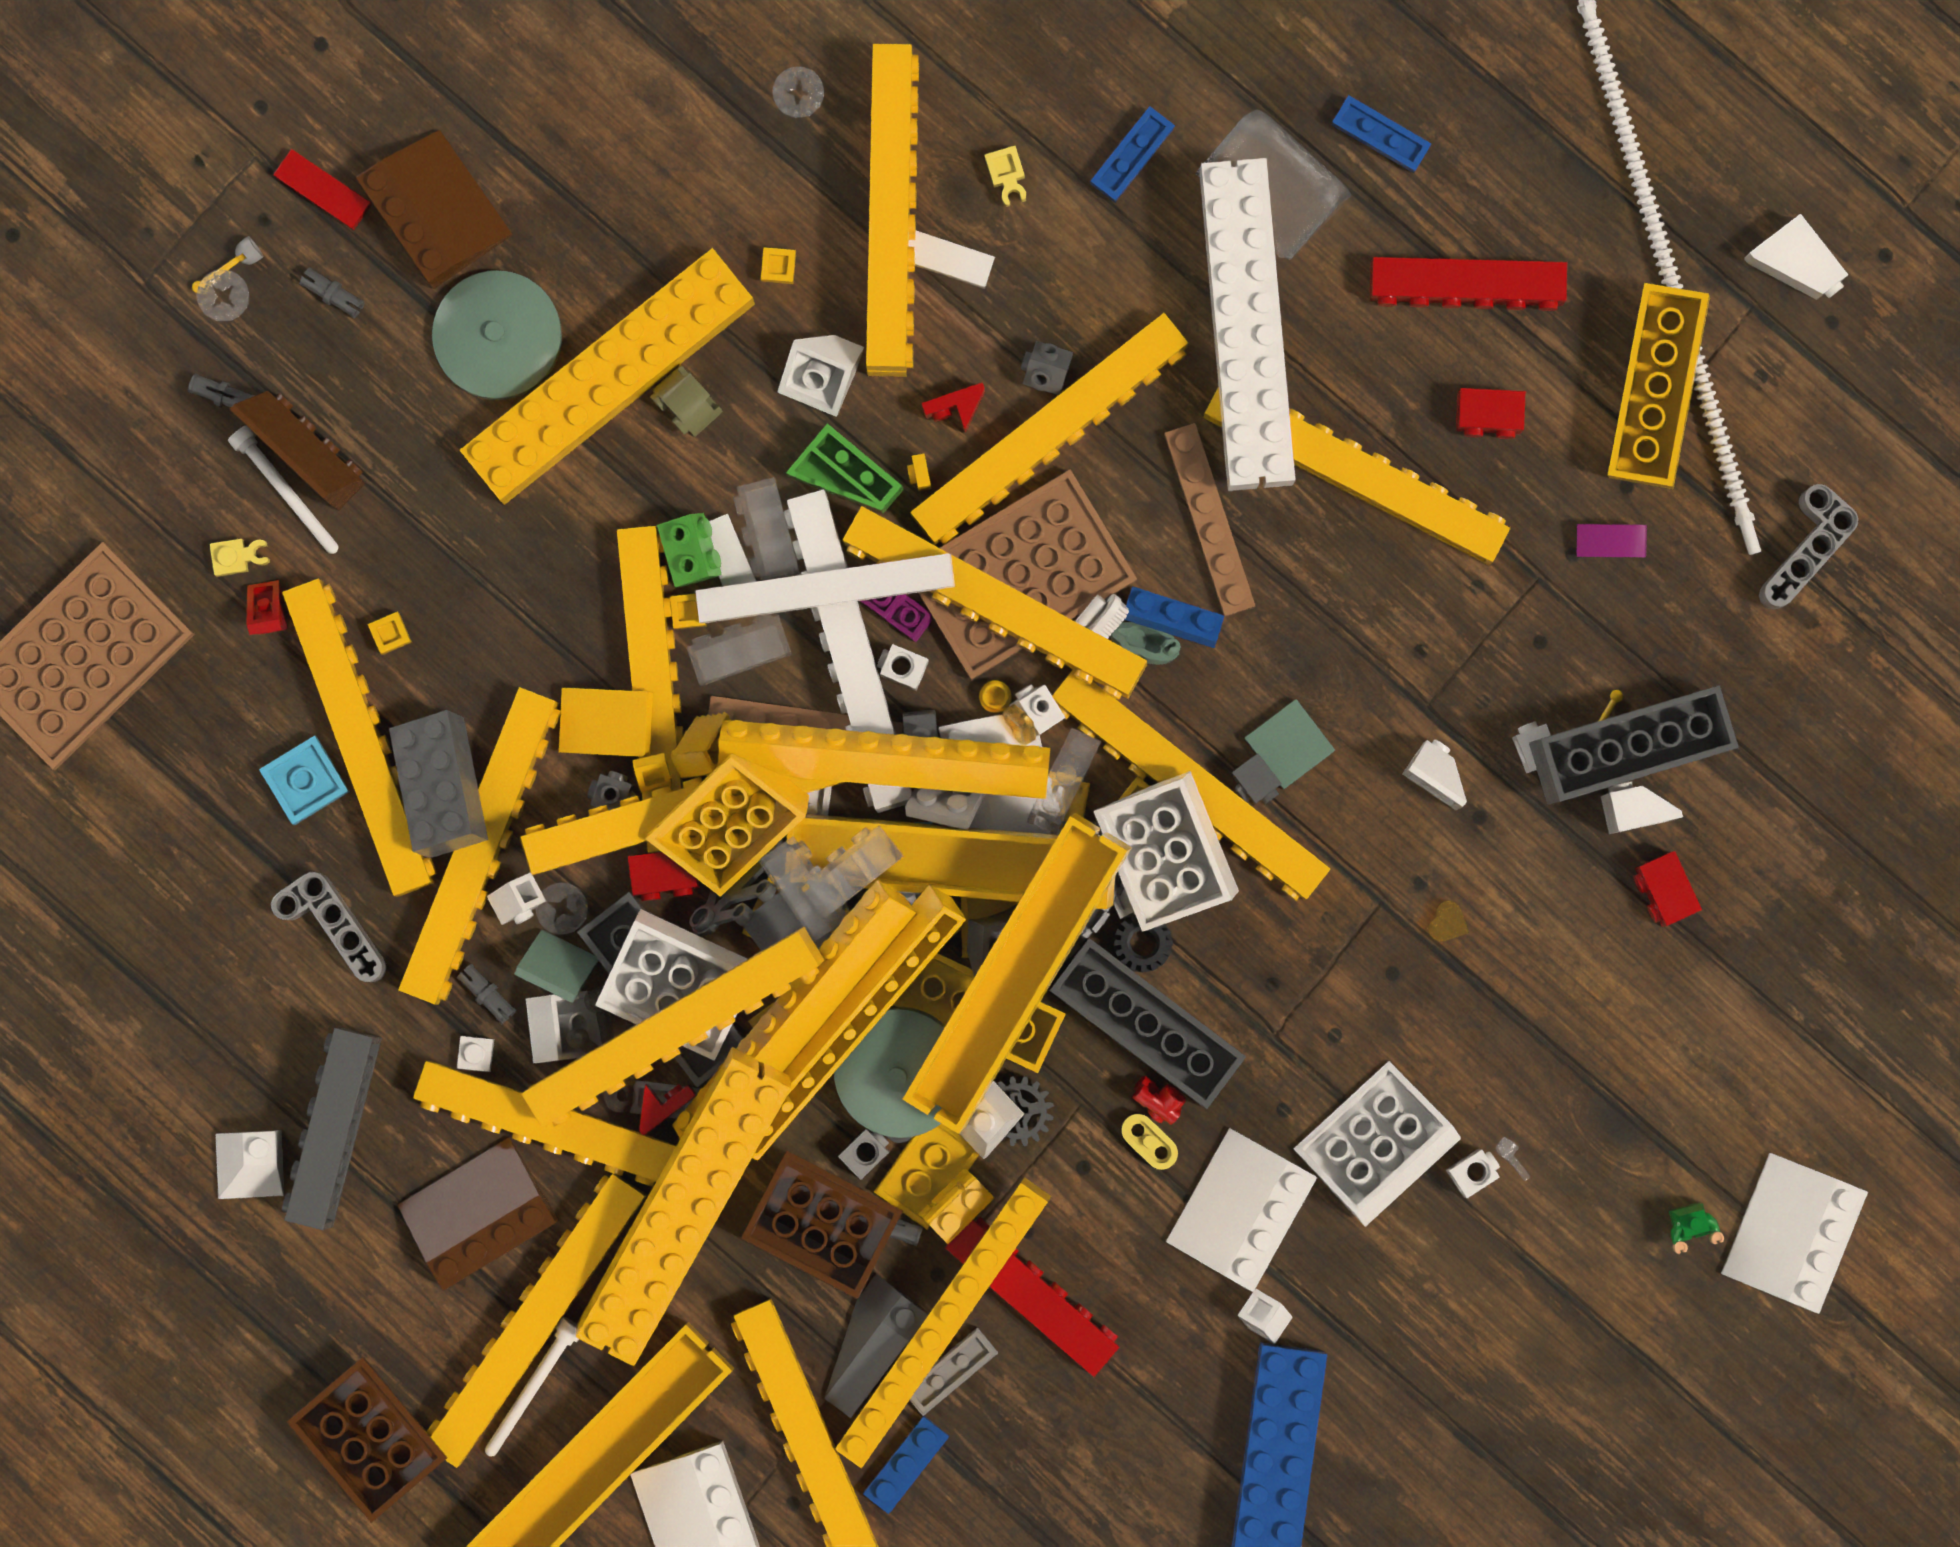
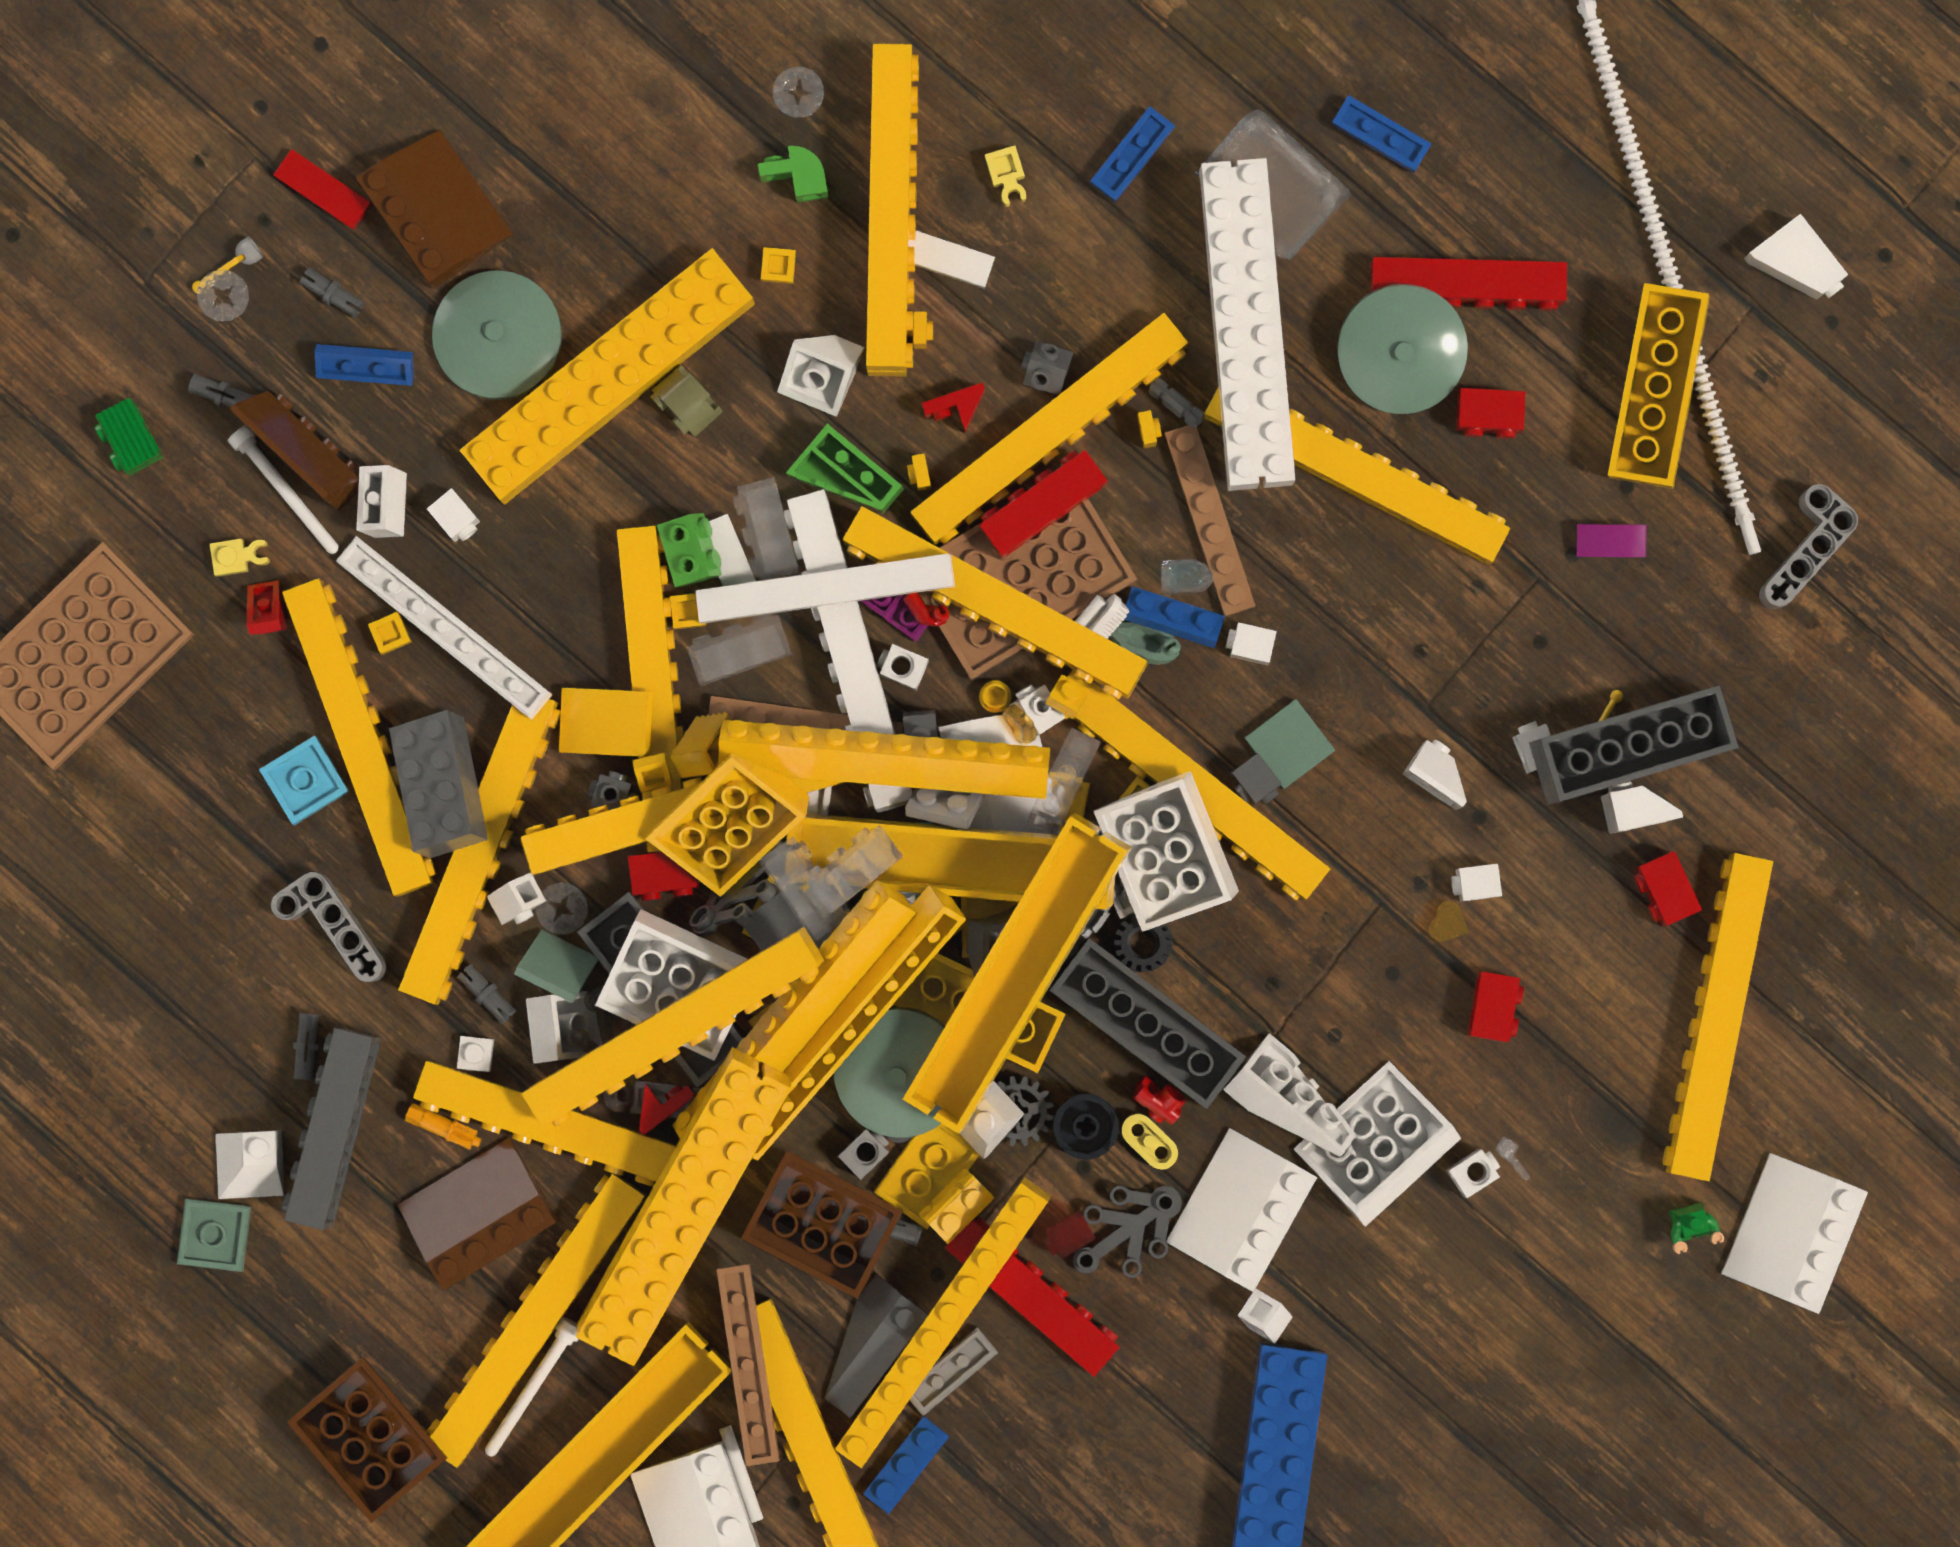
(128, 437): none -> green brick
(214, 1235): none -> sand green tile
(303, 1069): none -> dark grey pin
(364, 365): none -> blue plate
(381, 501): none -> white brick
(442, 1126): none -> light orange piece
(444, 627): none -> white tile
(454, 516): none -> white brick
(741, 1474): none -> white bar
(748, 1365): none -> medium nougat plate
(804, 169): none -> bright green brick
(922, 330): none -> yellow plate
(926, 614): none -> red arm
(1043, 503): none -> red brick
(1067, 696): none -> yellow plate
(1068, 1234): none -> clear red brick
(1097, 1141): none -> black brick
(1131, 1226): none -> dark grey plant
(1149, 429): none -> yellow plate
(1176, 402): none -> dark grey axle
(1184, 577): none -> rock
(1251, 643): none -> white brick
(1280, 1093): none -> white wedge
(1402, 348): none -> sand green dish
(1477, 882): none -> white brick
(1495, 1007): none -> red brick
(1718, 1016): none -> yellow brick

